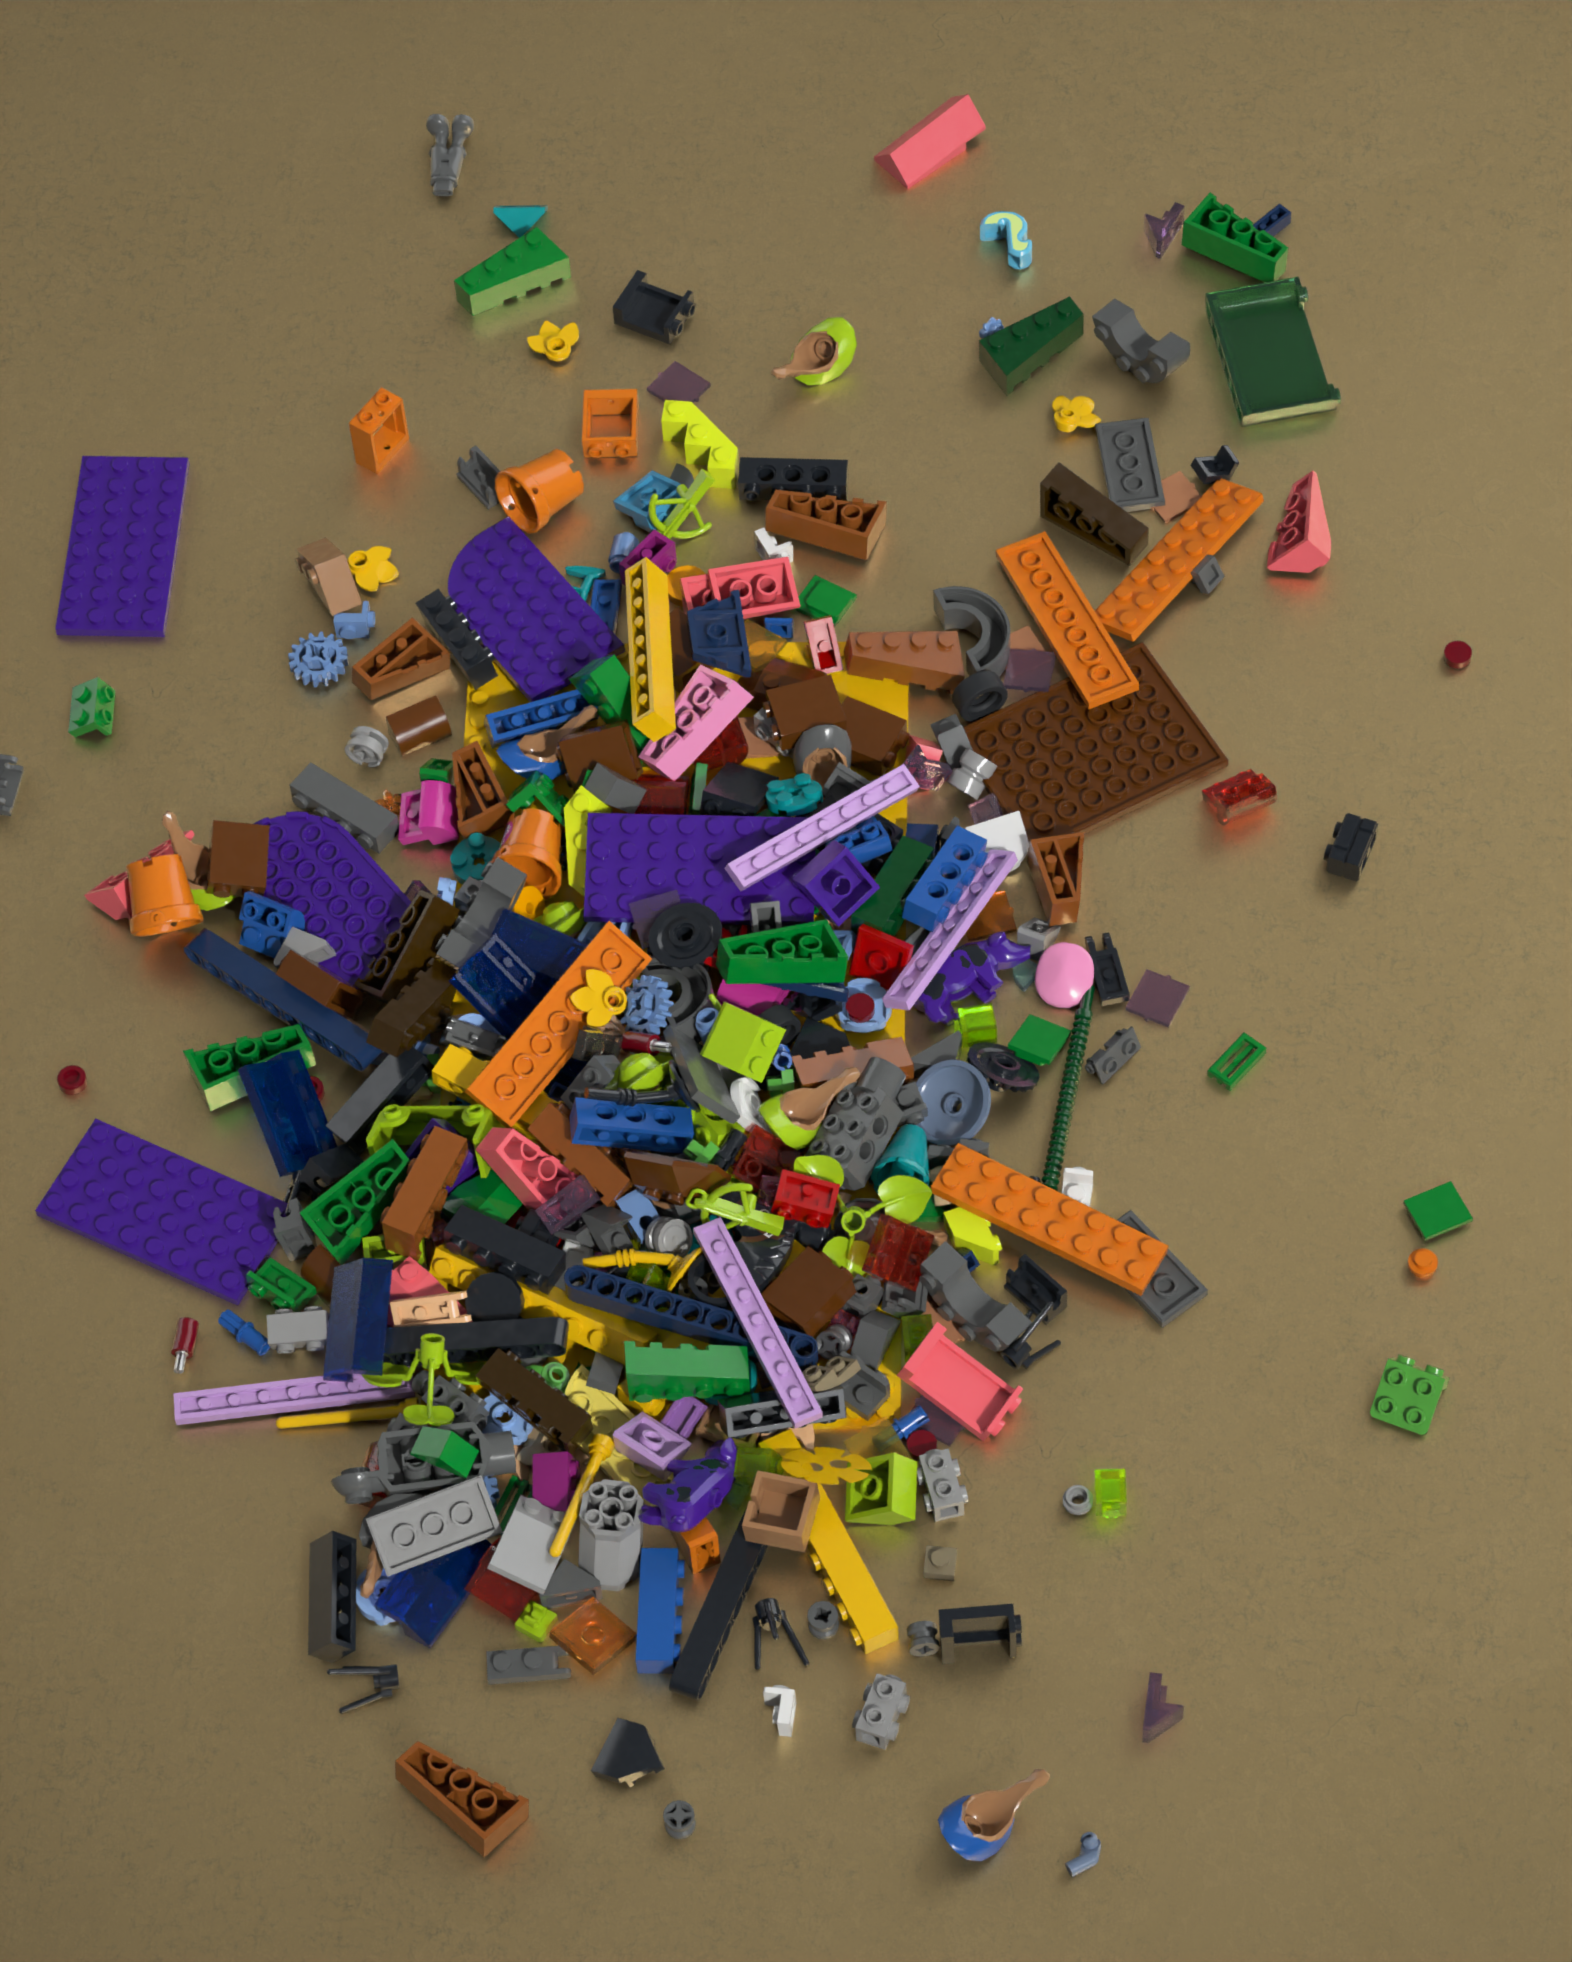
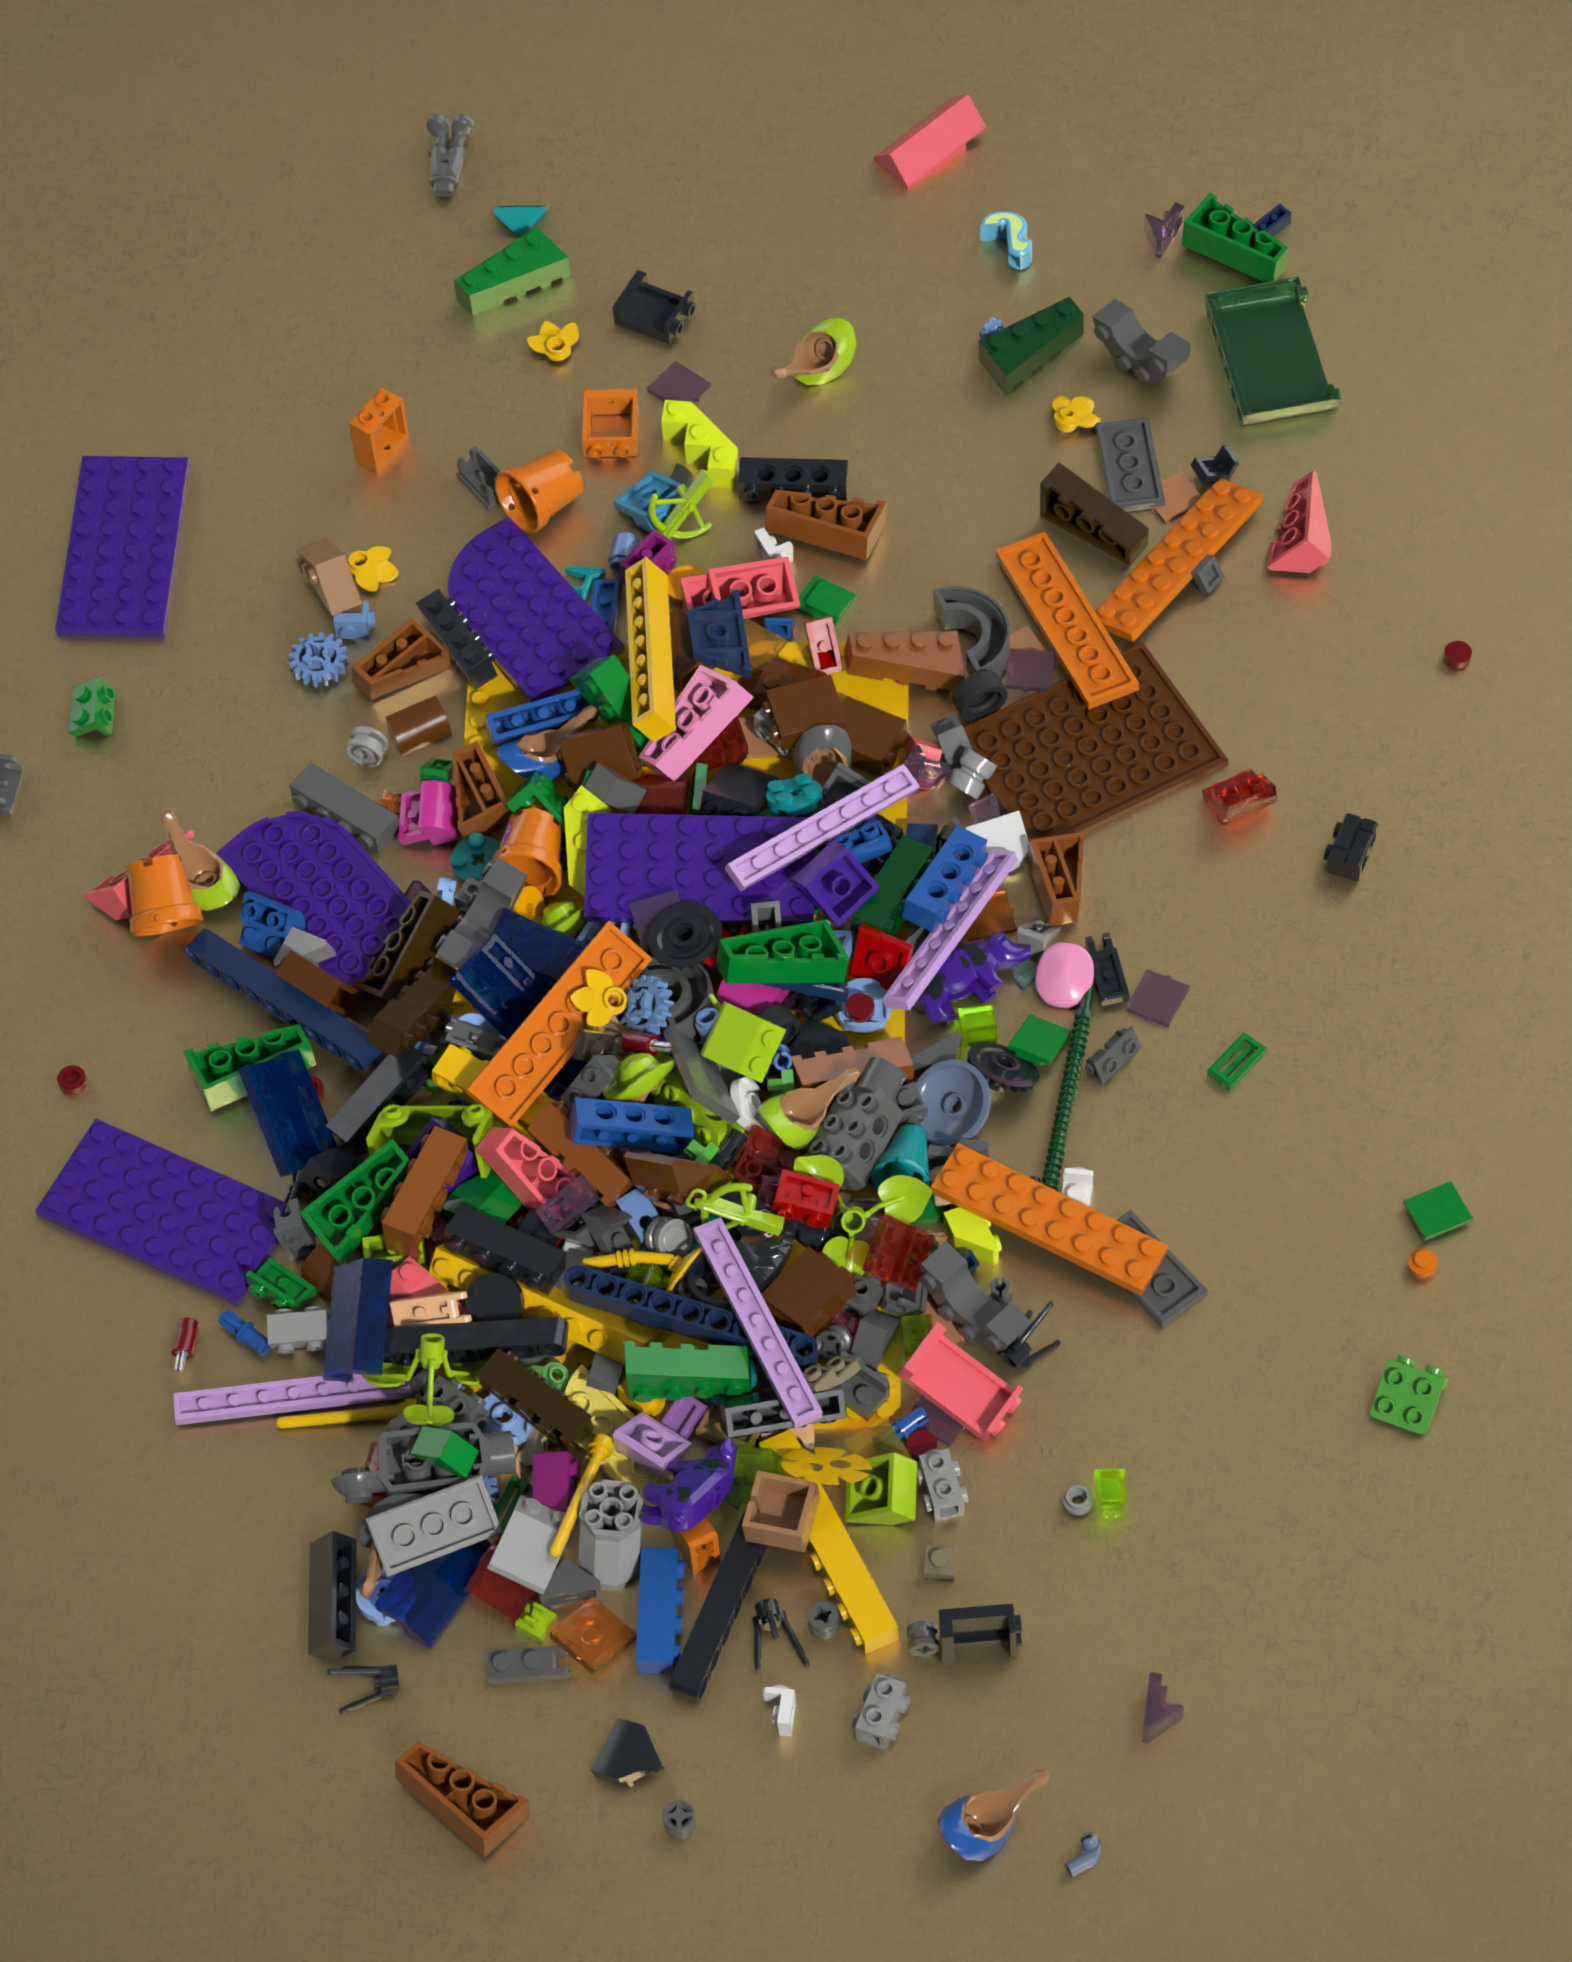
(237, 859): reddish brown brick -> none
(629, 1097): black dish -> none
(1001, 1292): none -> dark grey pin
(1035, 1288): black hinge -> none

